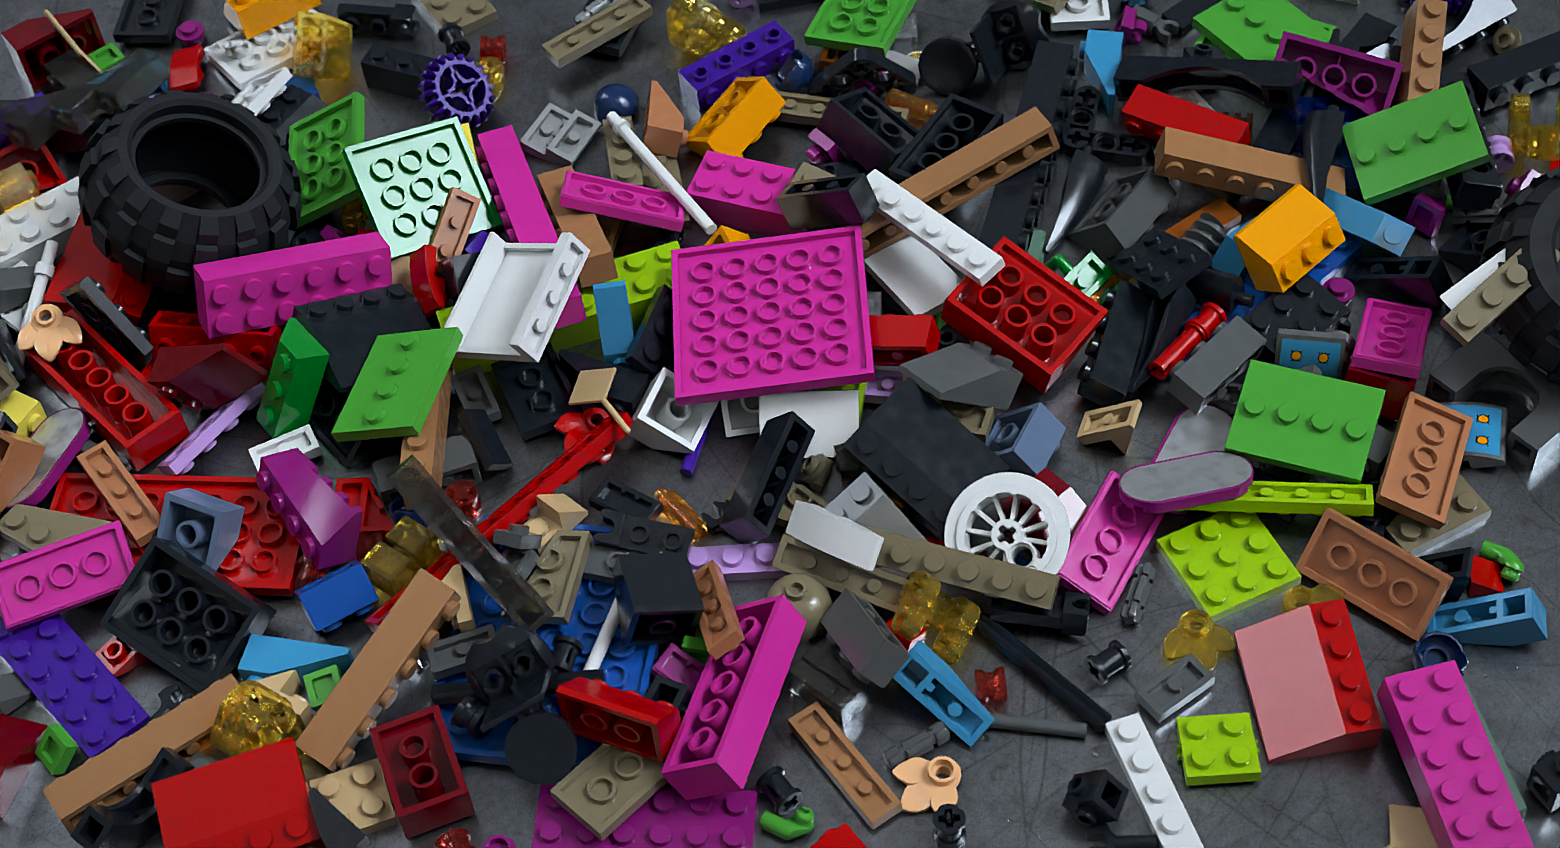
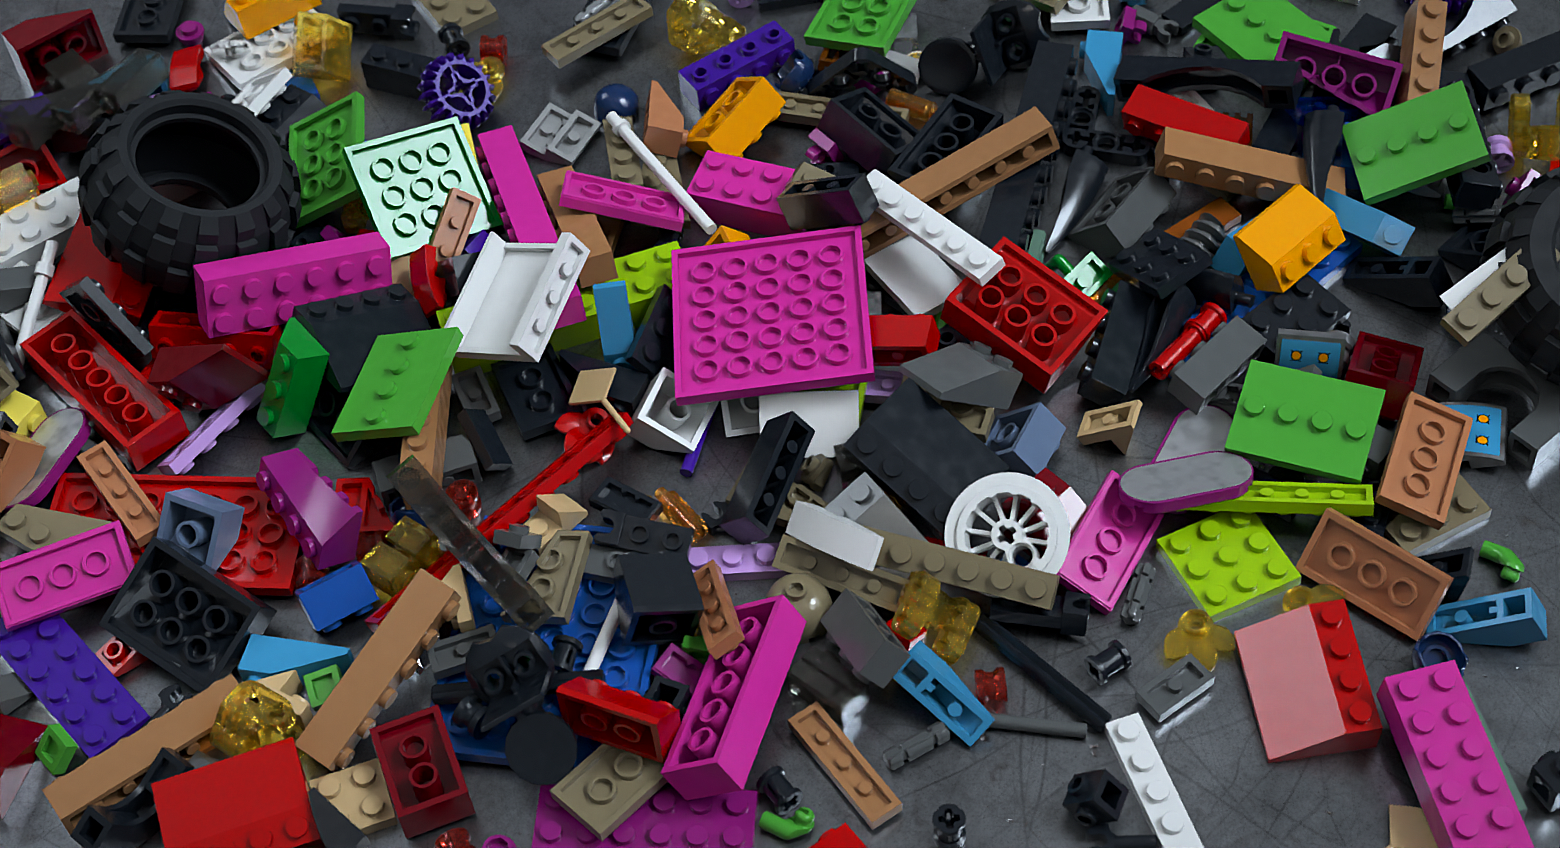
(49, 335): light nougat plate -> none
(79, 52): tan piece -> none
(106, 56): bright green plate -> none
(300, 438): white plate -> none
(924, 787): light nougat plate -> none
(1218, 749): lime plate -> none
(1341, 289): magenta plate -> none
(1392, 338): dark pink tile -> none
(1426, 214): magenta tile -> none
(1484, 578): red slope -> none

